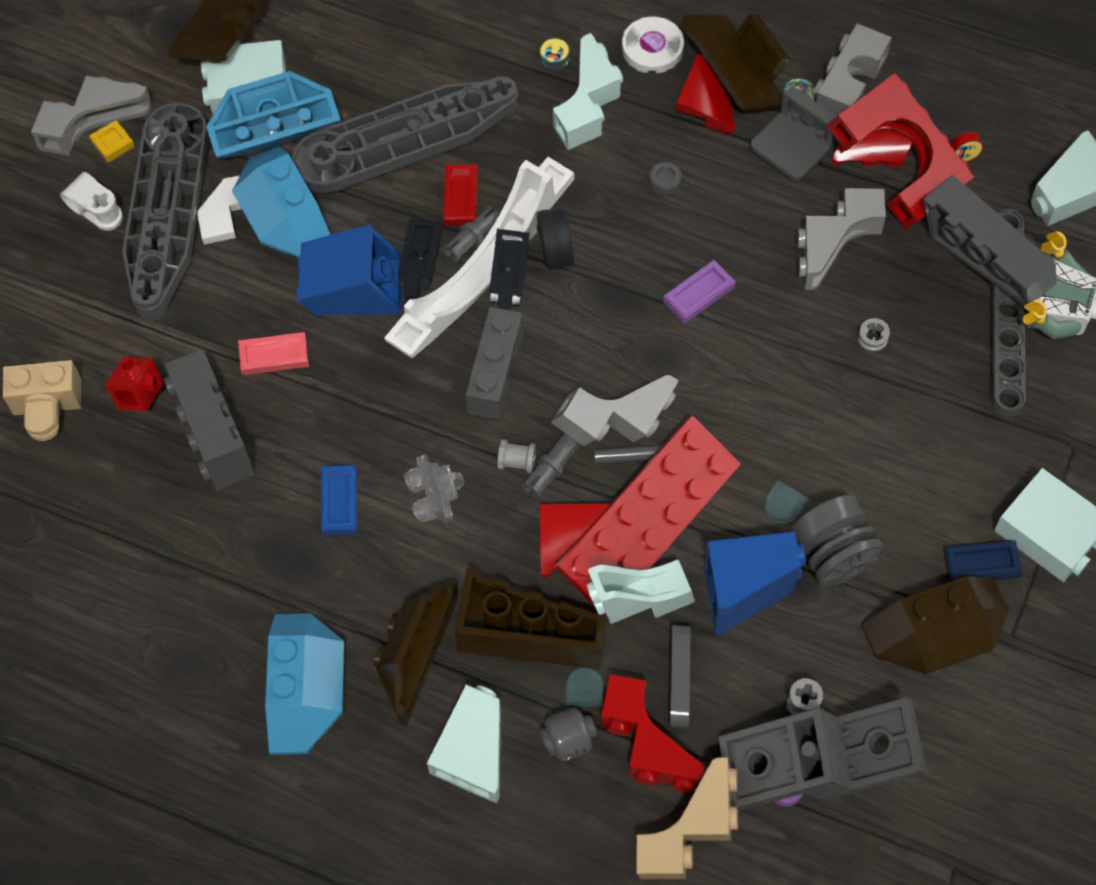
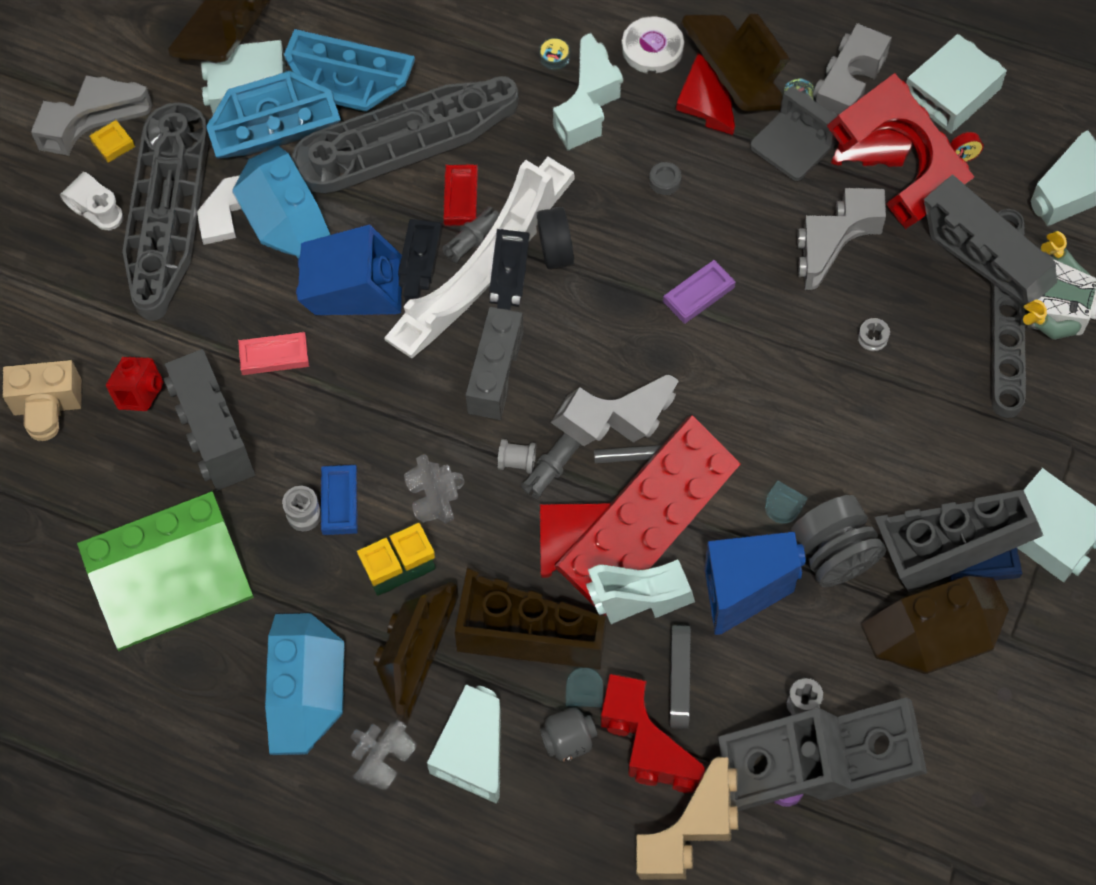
(165, 571): none -> slope
(304, 516): none -> light grey wheel
(353, 71): none -> dark azure wedge
(392, 740): none -> clear hips
(405, 561): none -> yellow hips
(955, 82): none -> light aqua brick
(956, 536): none -> dark grey wedge

